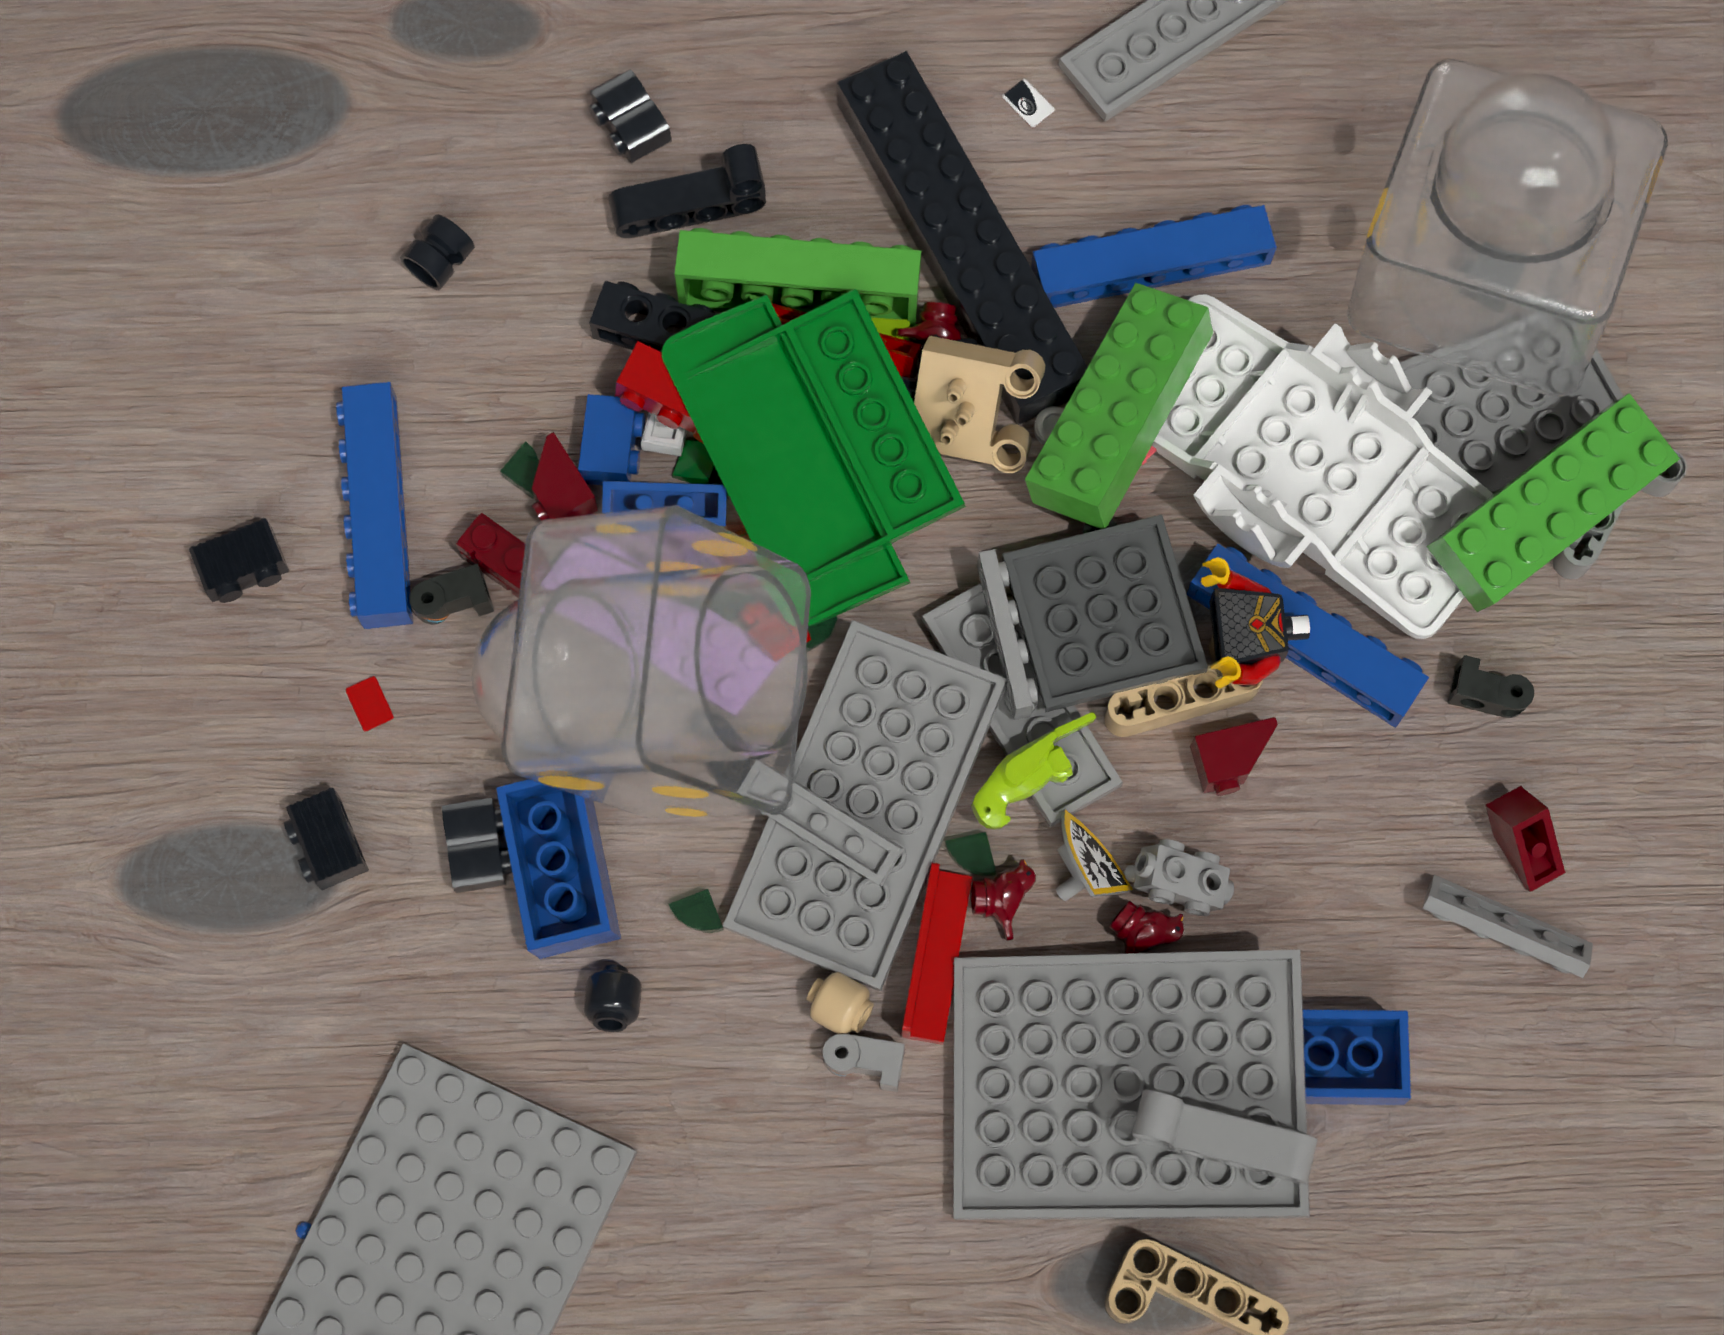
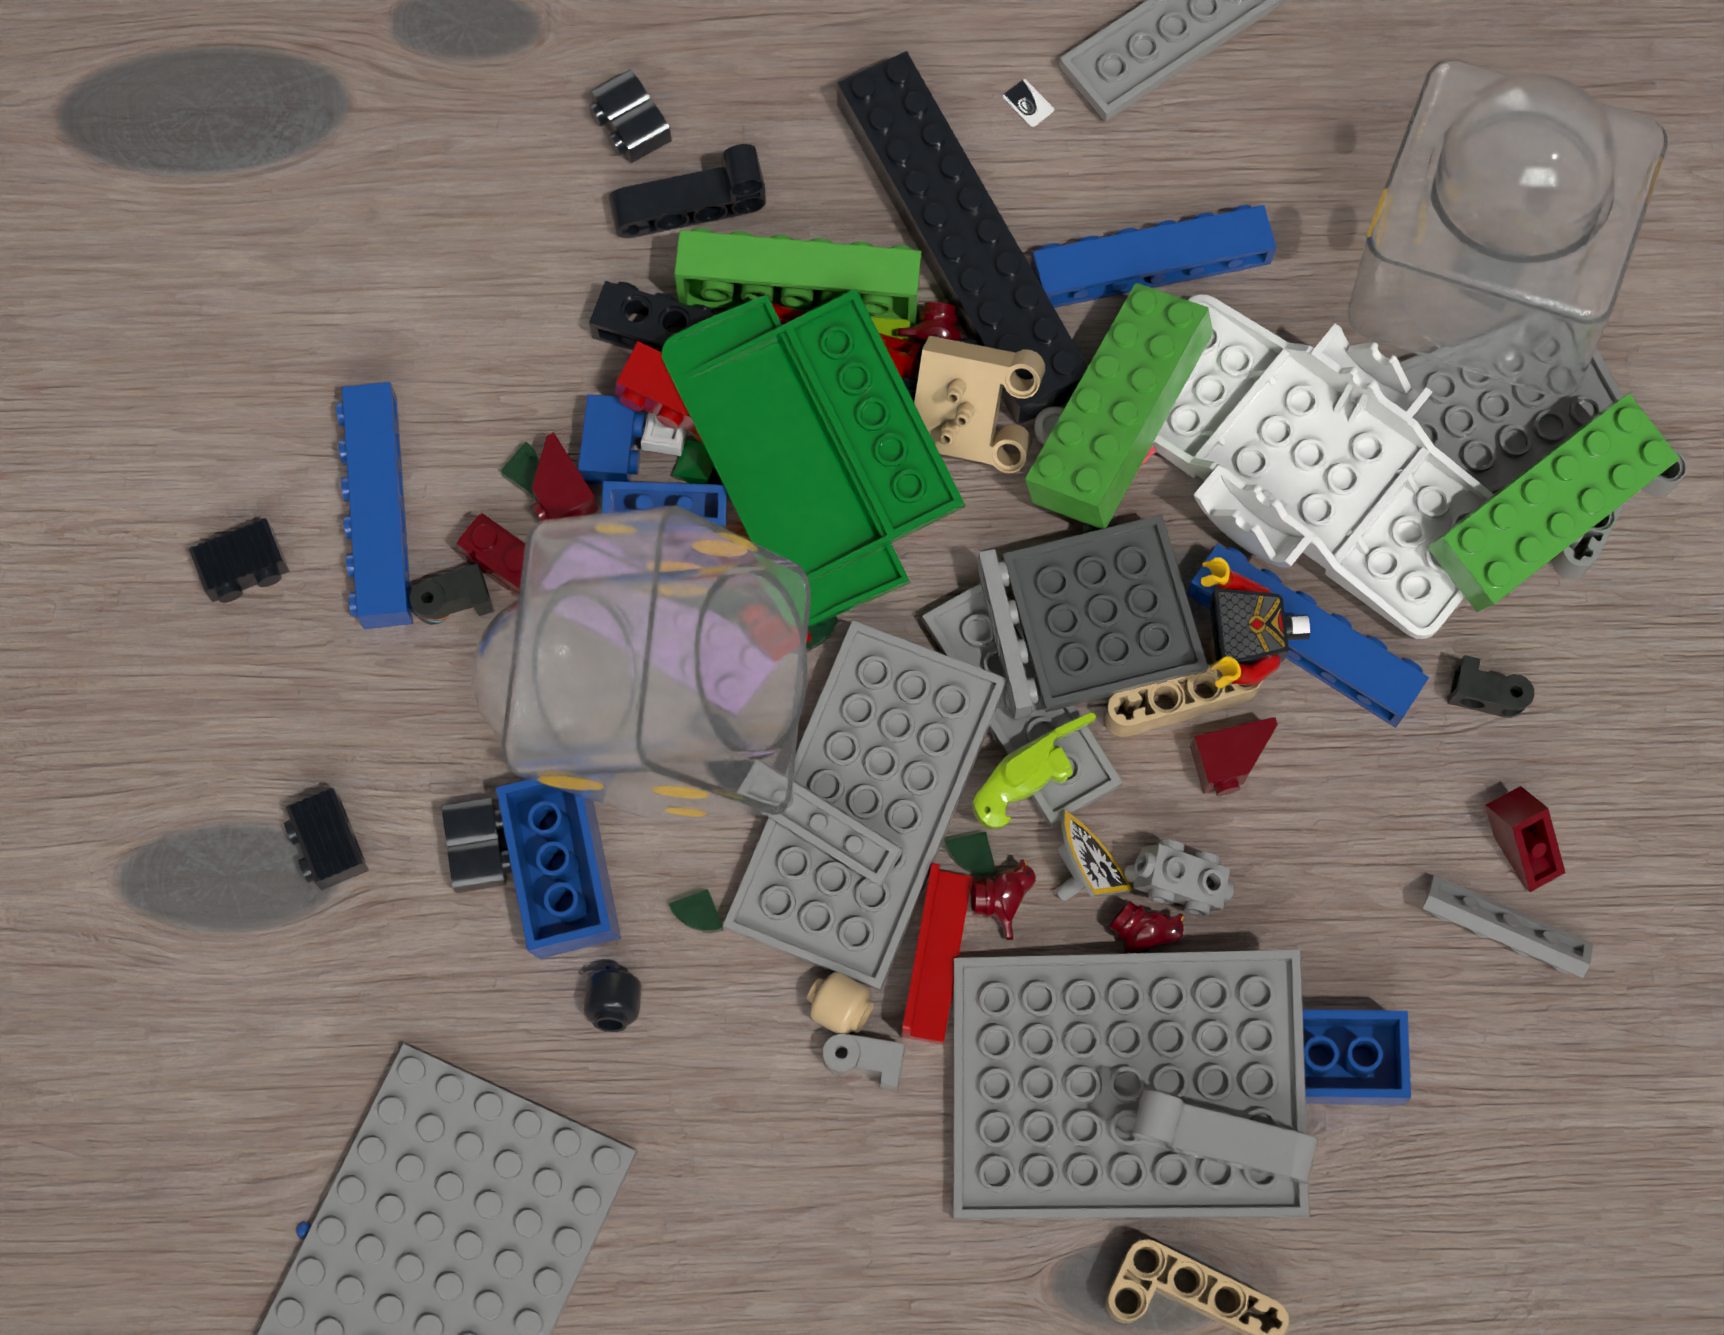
(369, 703): red sticker -> none
(434, 255): black wheel -> none

